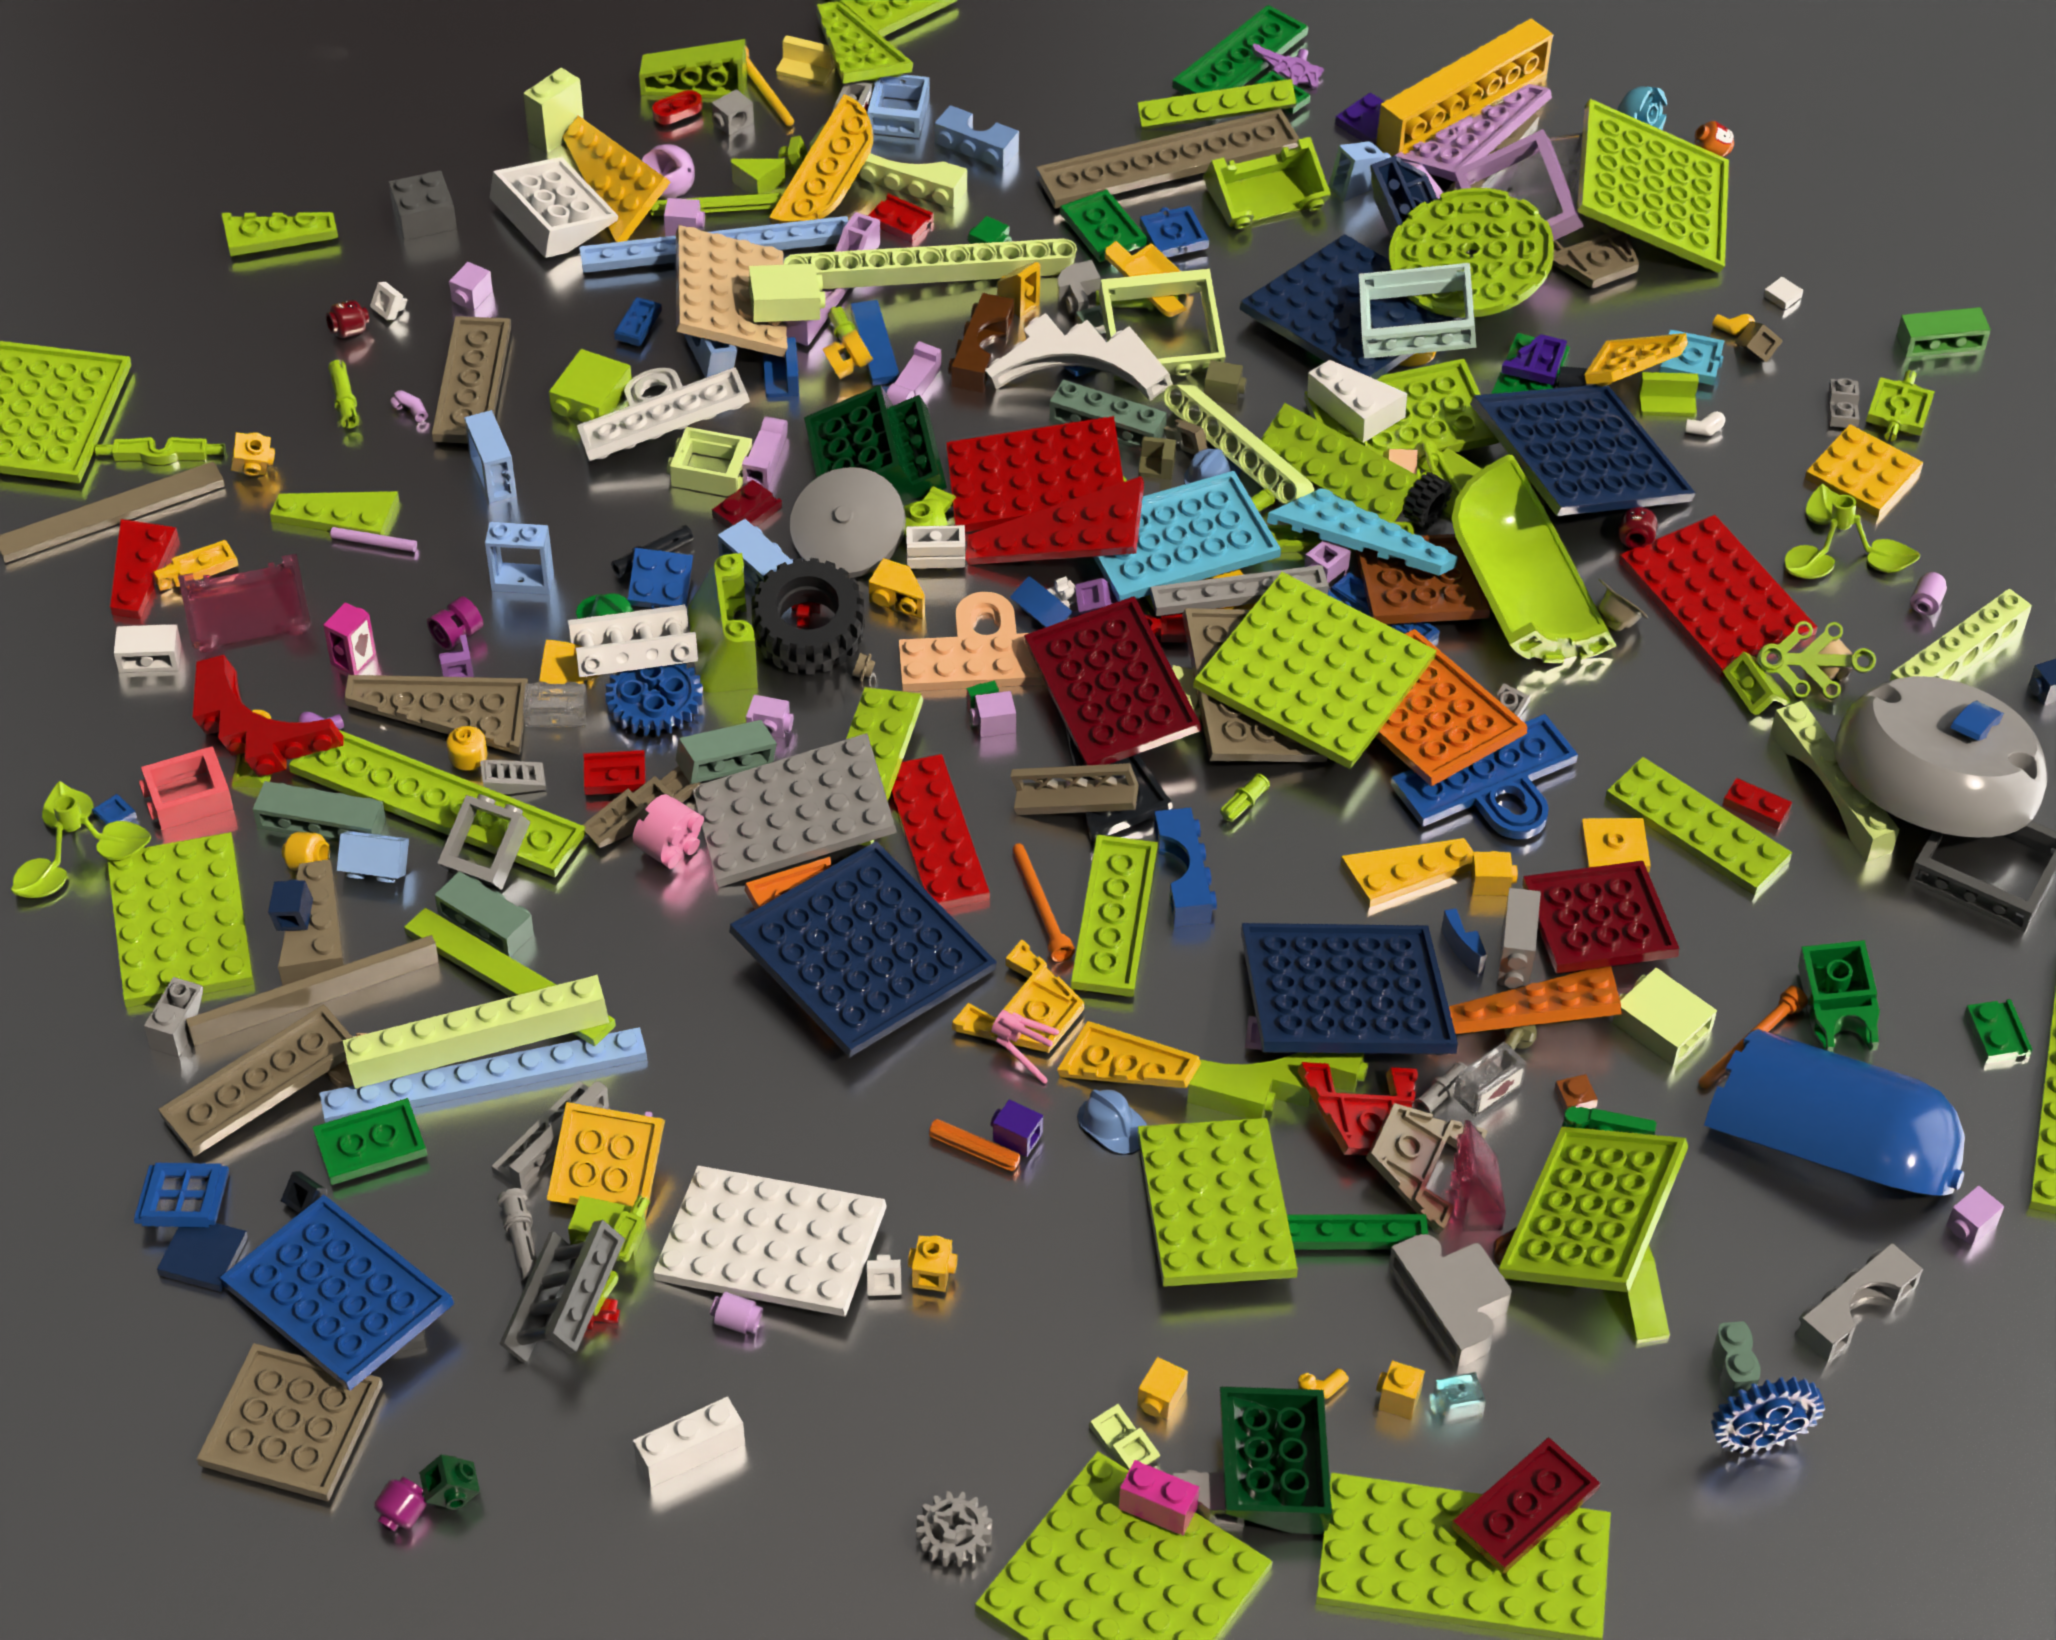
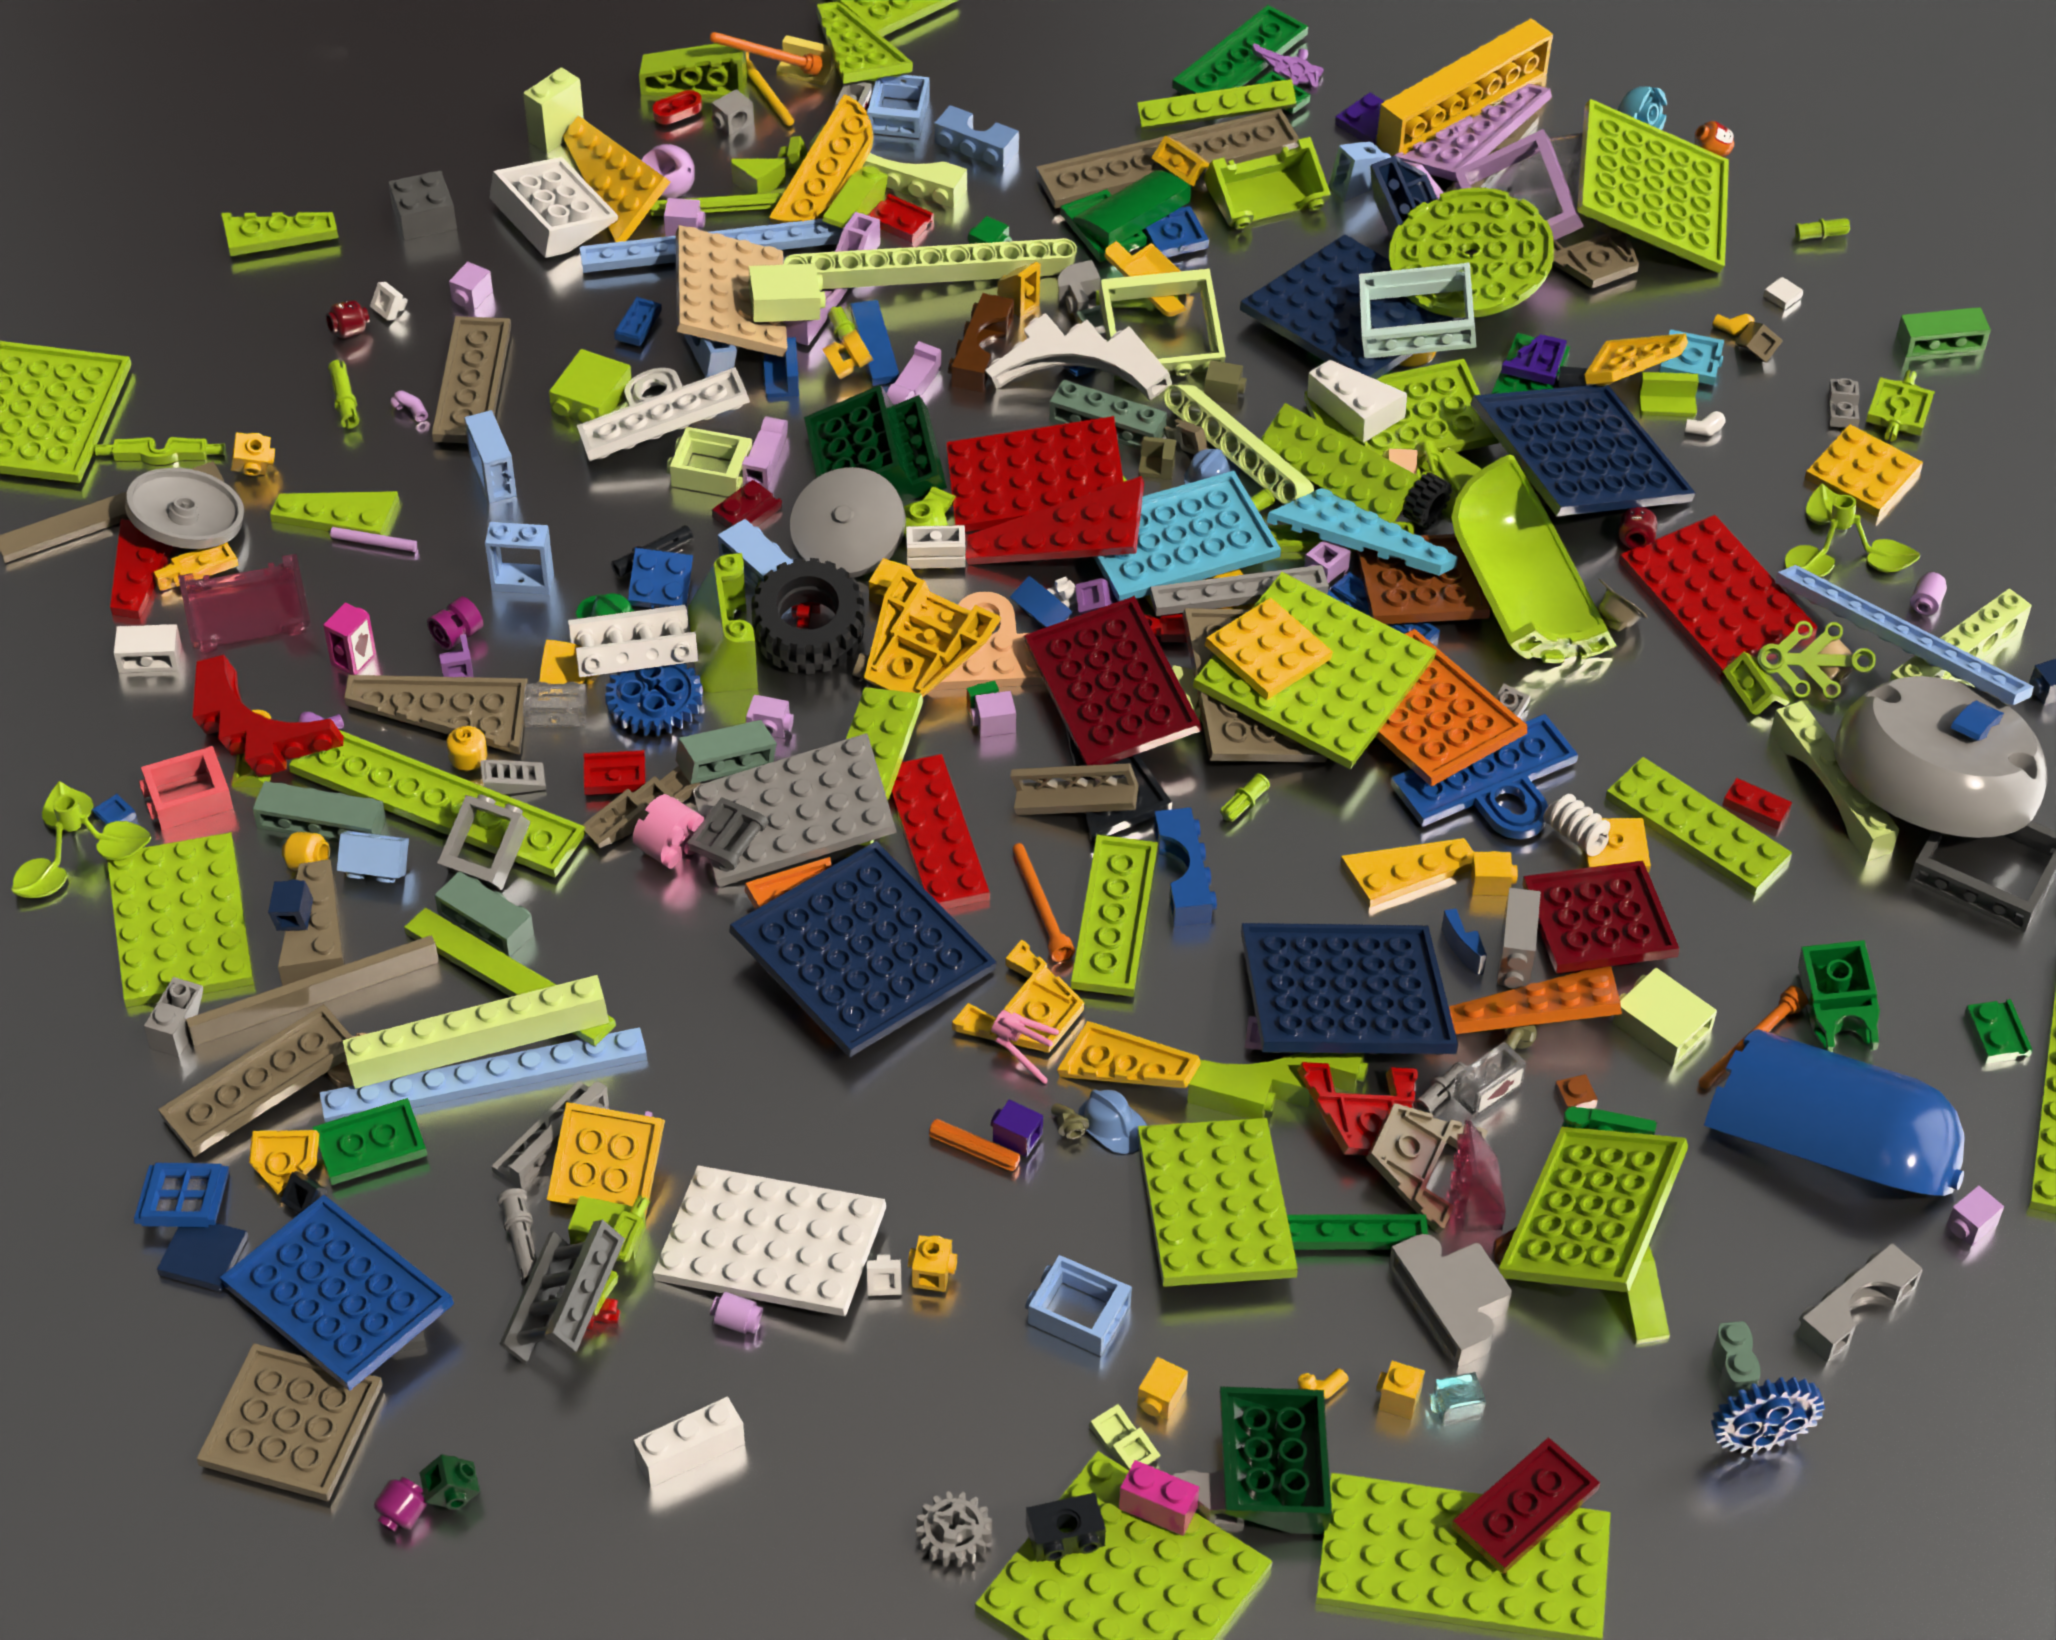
(184, 508): none -> light grey dish
(281, 1153): none -> yellow plate
(720, 828): none -> dark grey plate
(810, 63): none -> orange piece
(860, 194): none -> lime slope
(923, 637): none -> yellow wedge
(1069, 1123): none -> olive plate
(1077, 1513): none -> black brick
(1086, 1280): none -> light blue window
(1134, 207): none -> green slope
(1180, 160): none -> yellow panel
(1268, 648): none -> yellow plate
(1578, 824): none -> white piece
(1822, 229): none -> lime axle
(1905, 635): none -> light blue plate

